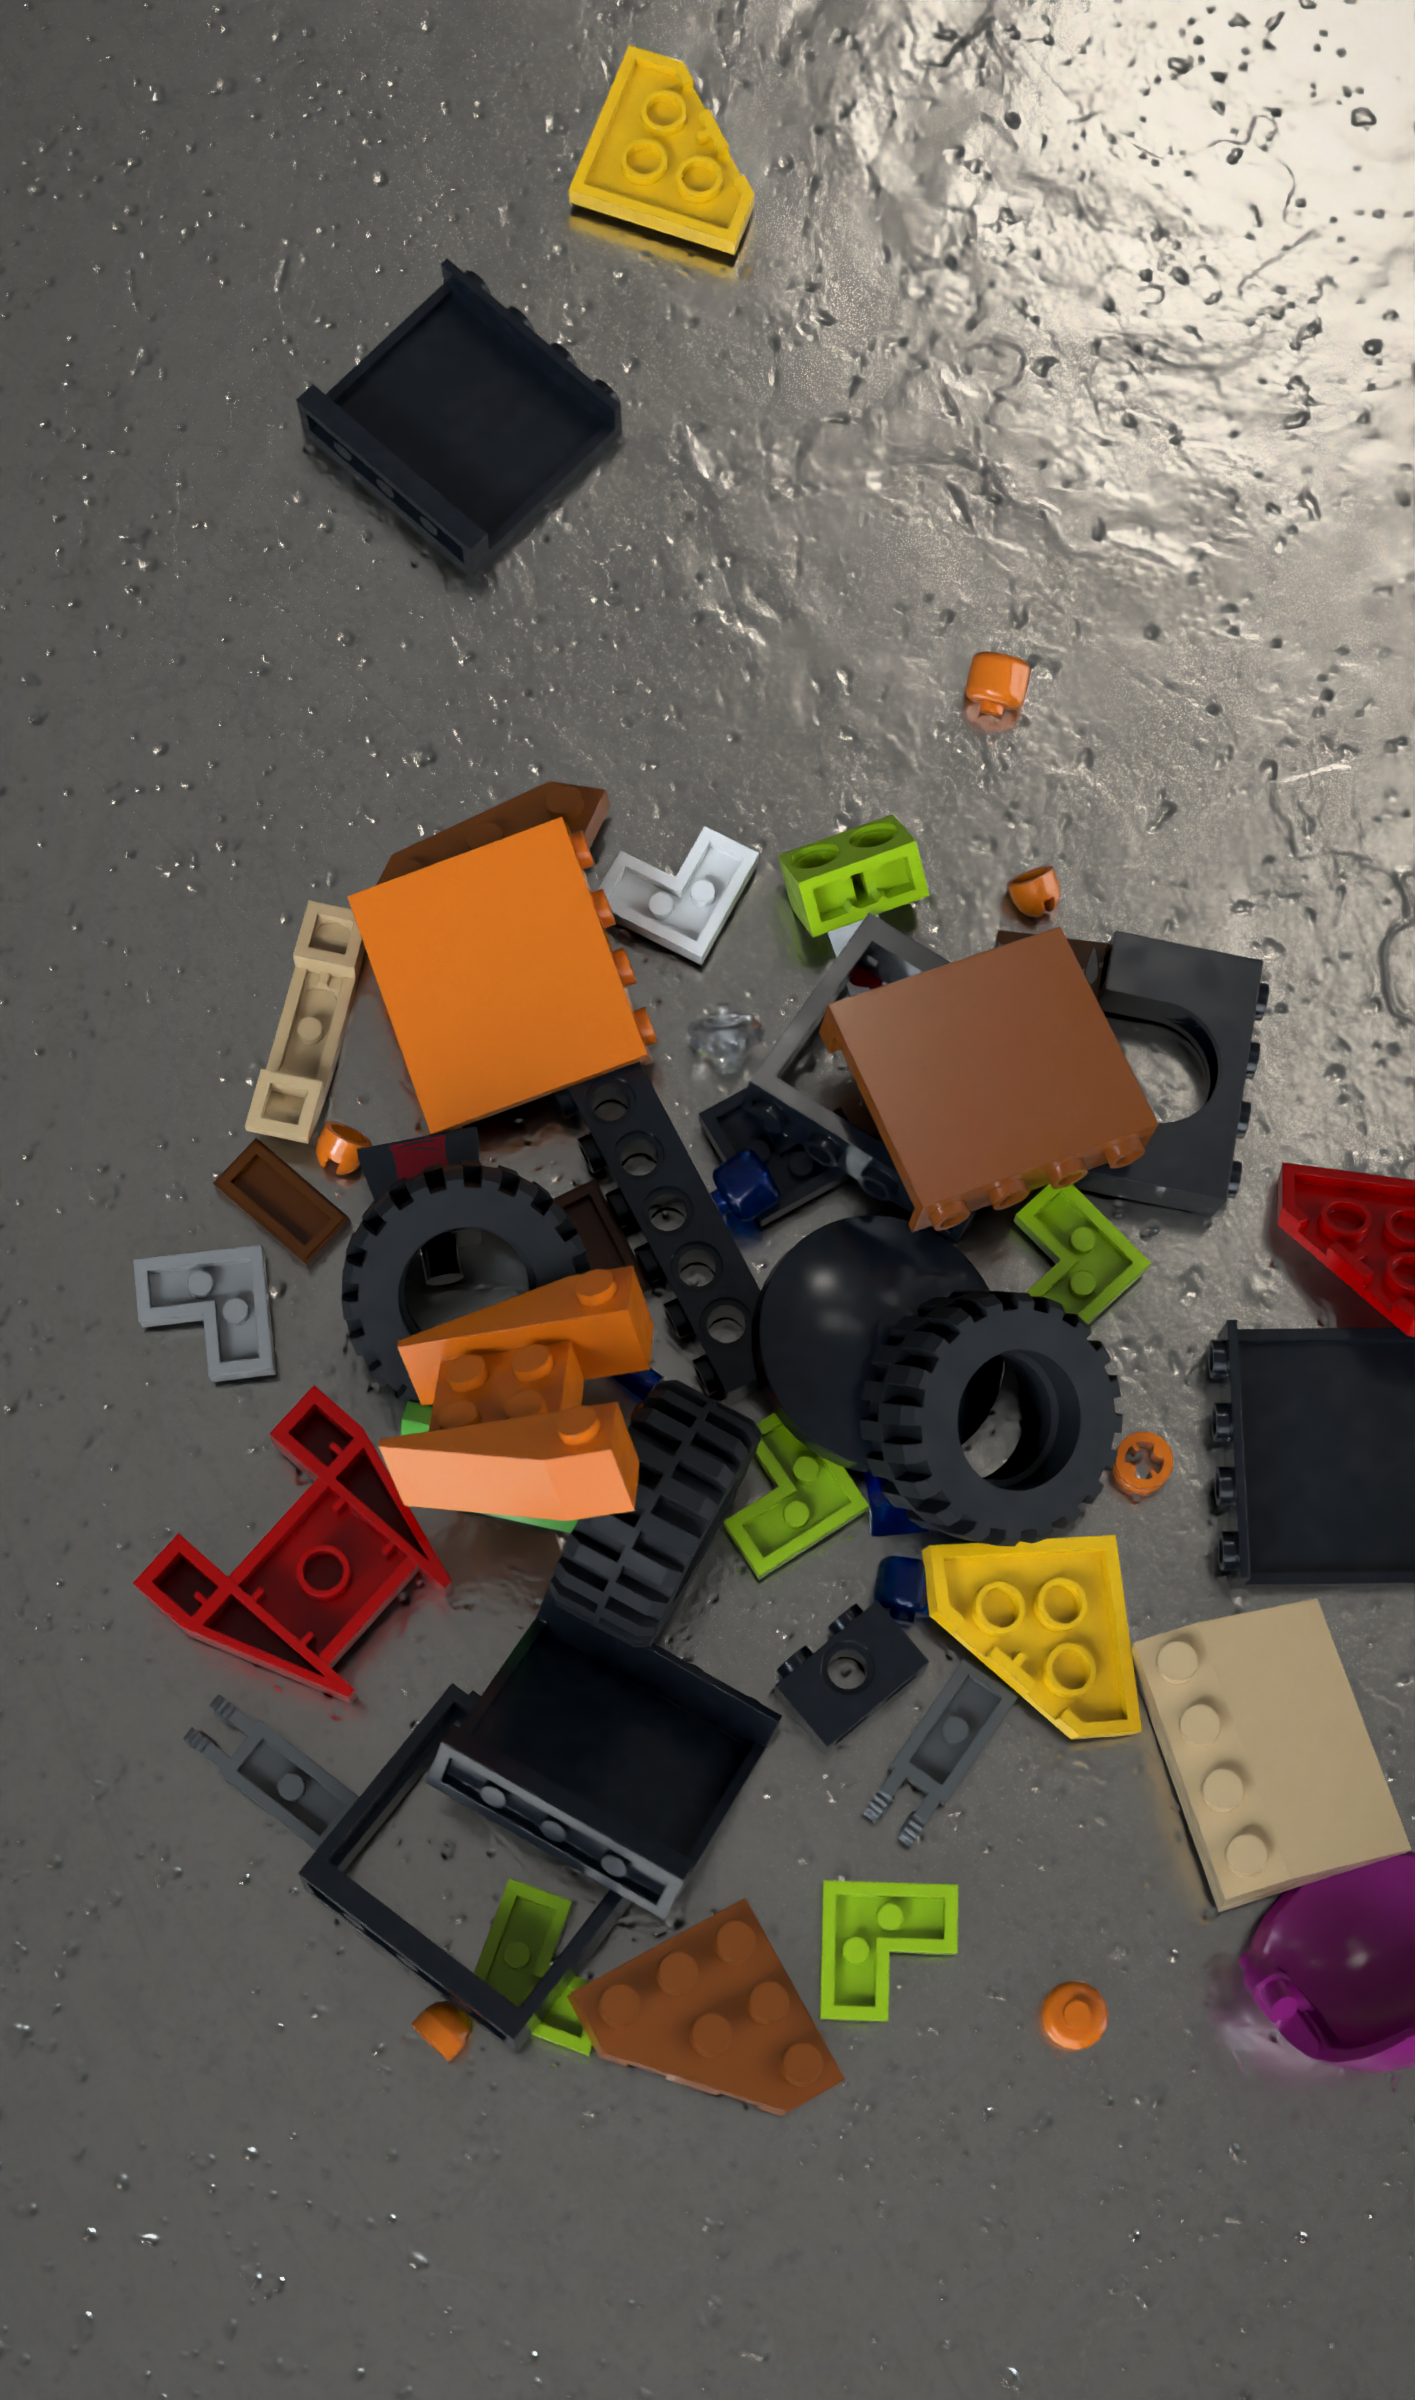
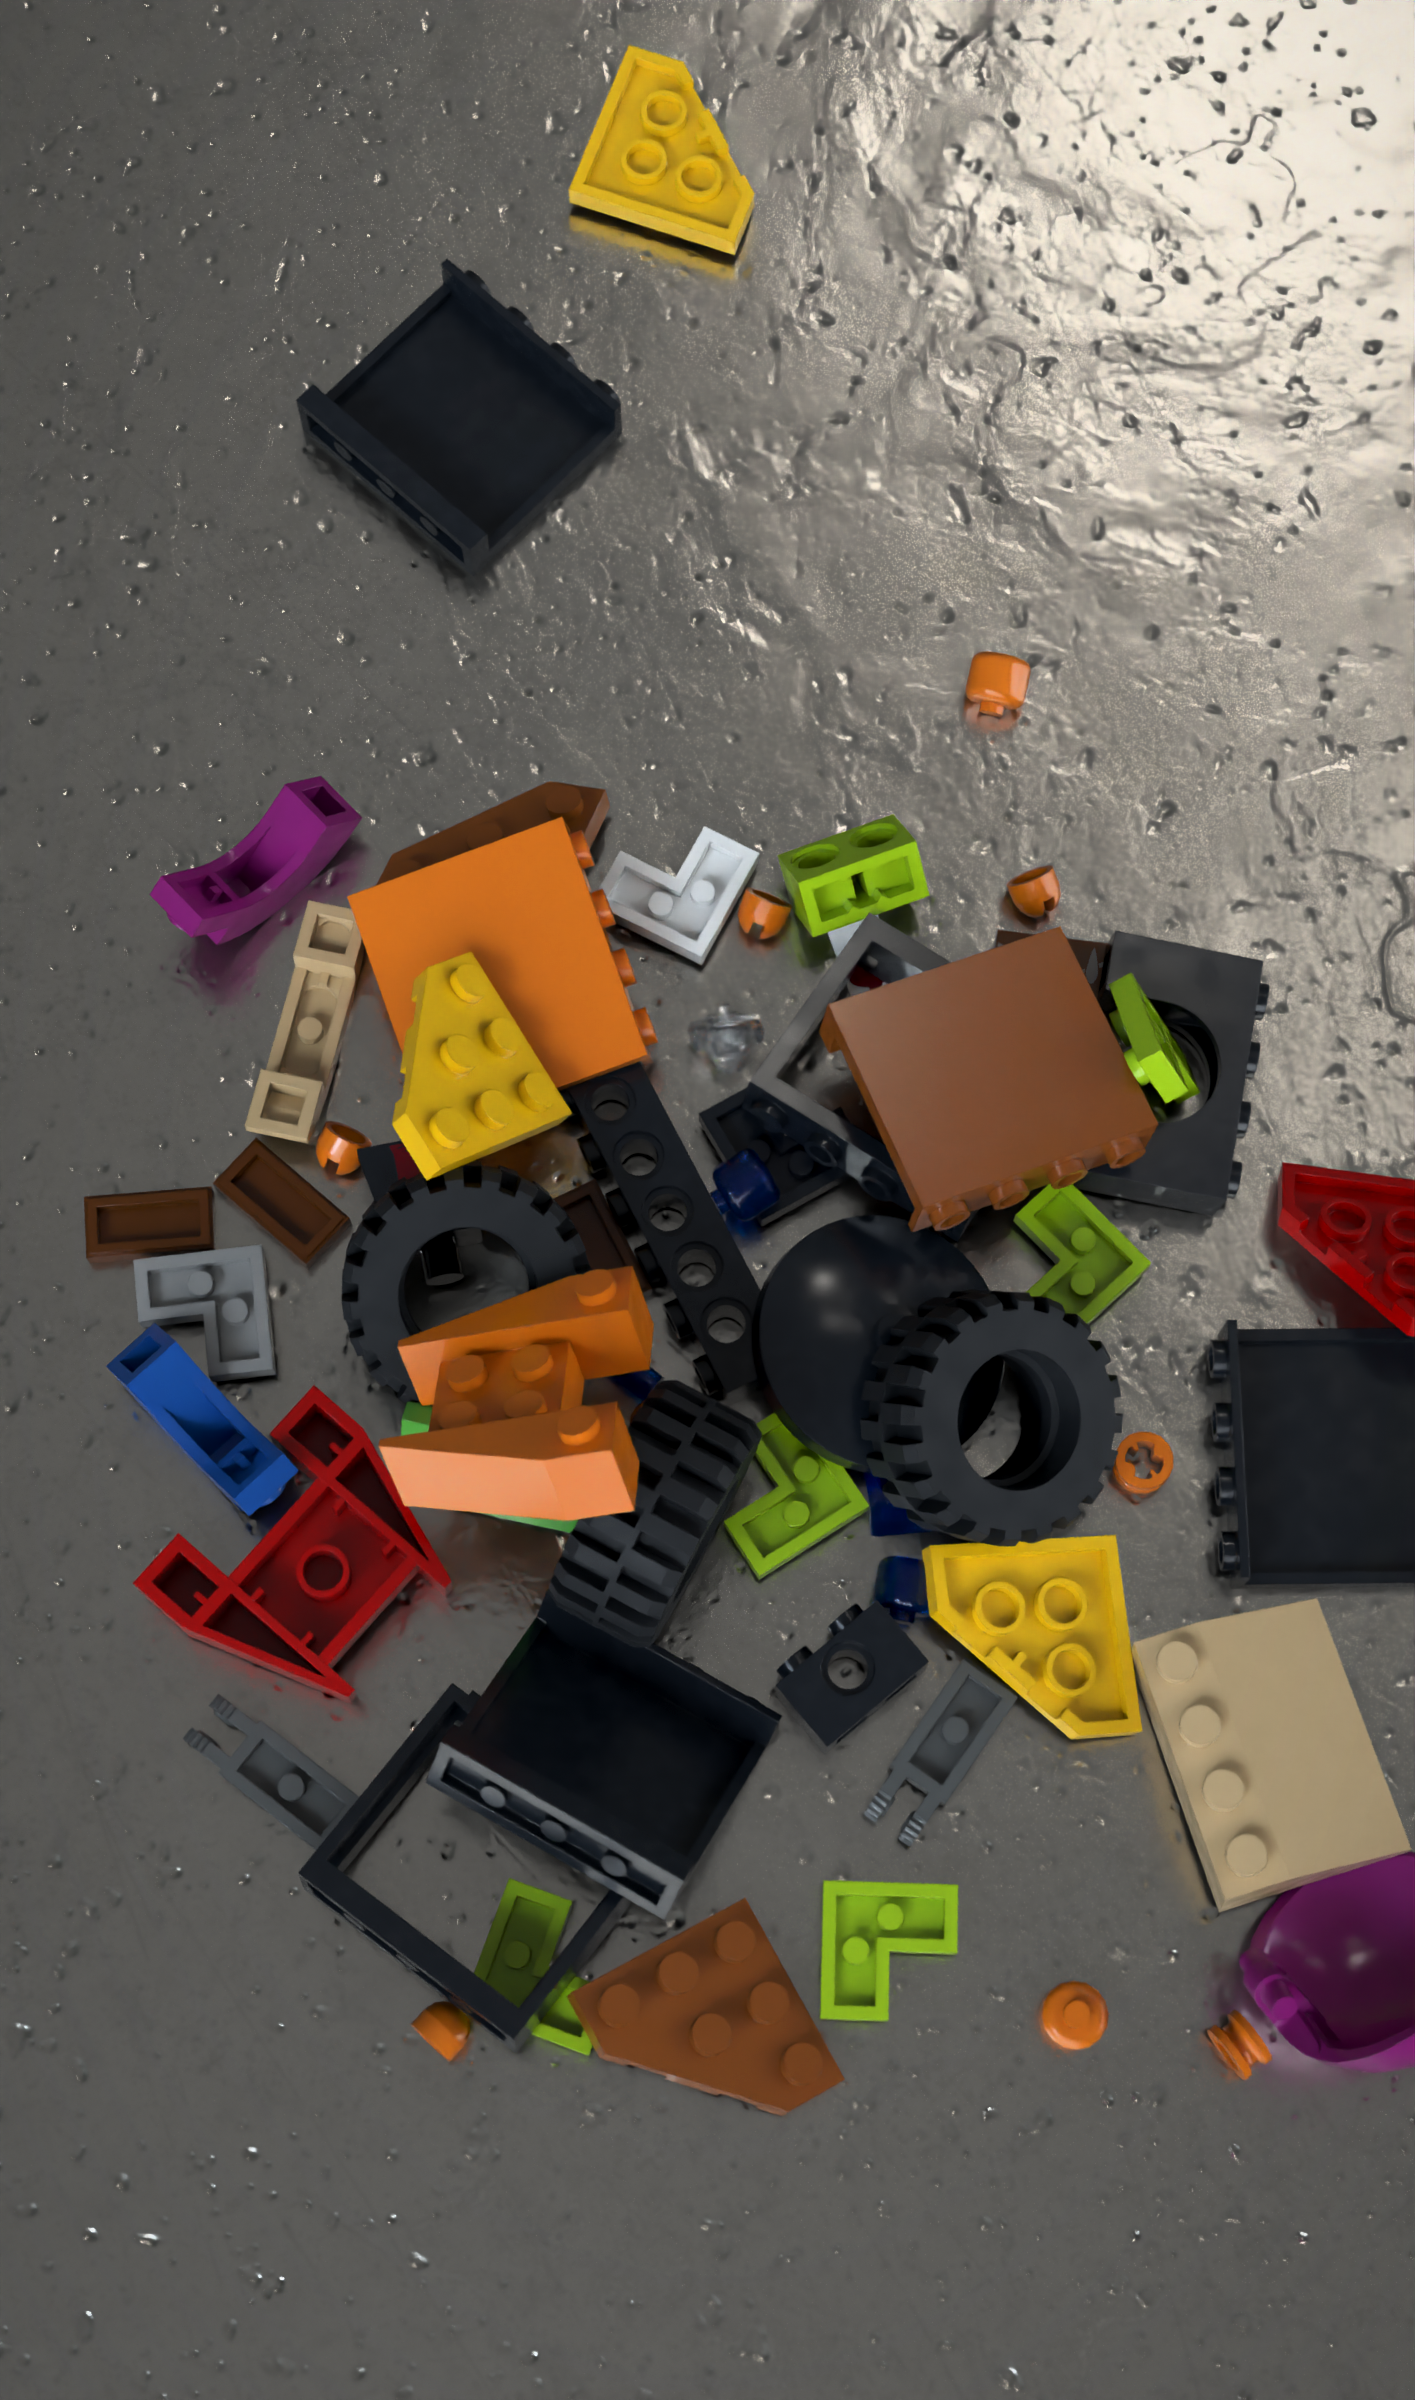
(149, 1224): none -> reddish brown tile
(202, 1420): none -> blue arch
(265, 868): none -> magenta arch
(468, 1073): none -> yellow plate
(764, 910): none -> orange hinge
(1154, 1050): none -> lime plate
(1239, 2044): none -> orange bush

